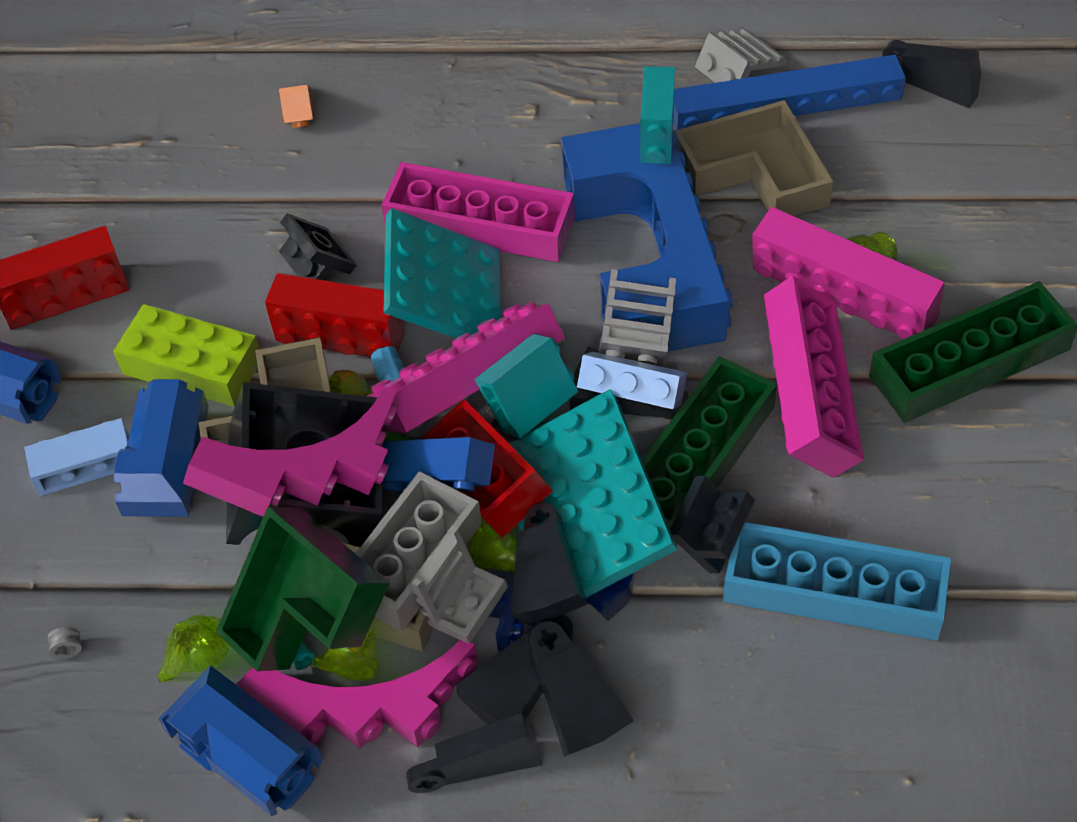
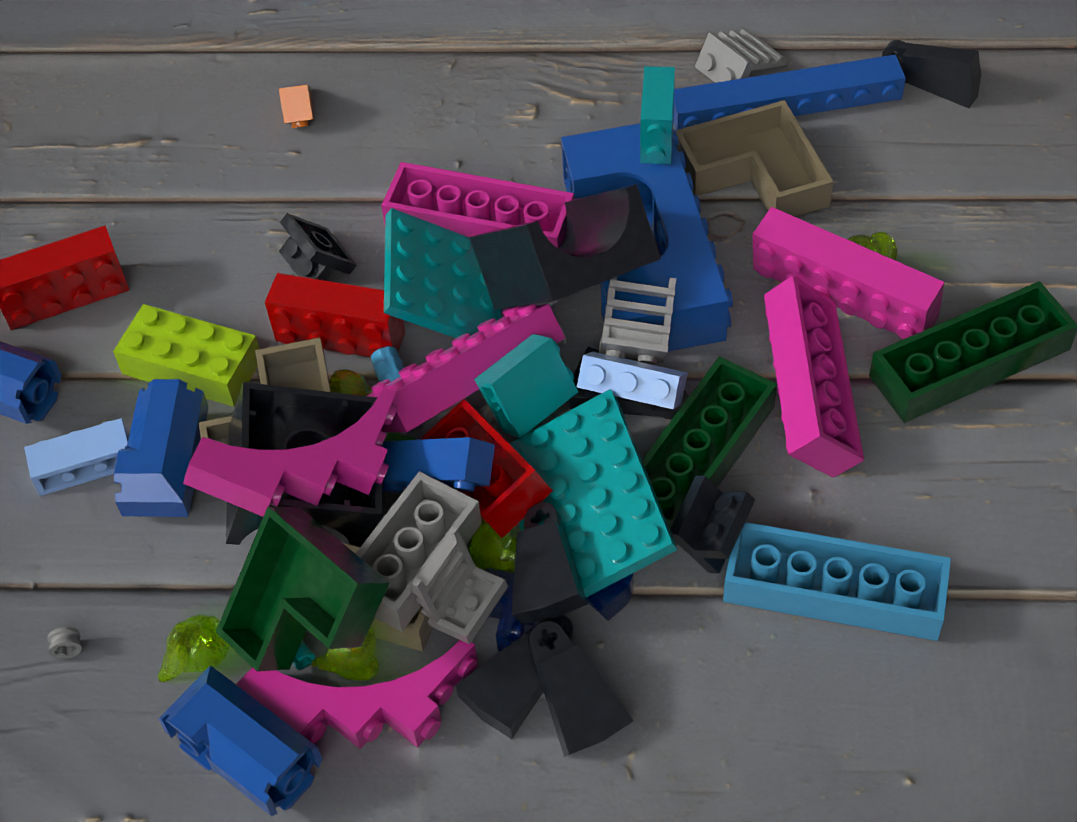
(478, 754): black piece -> none
(602, 240): none -> black piece

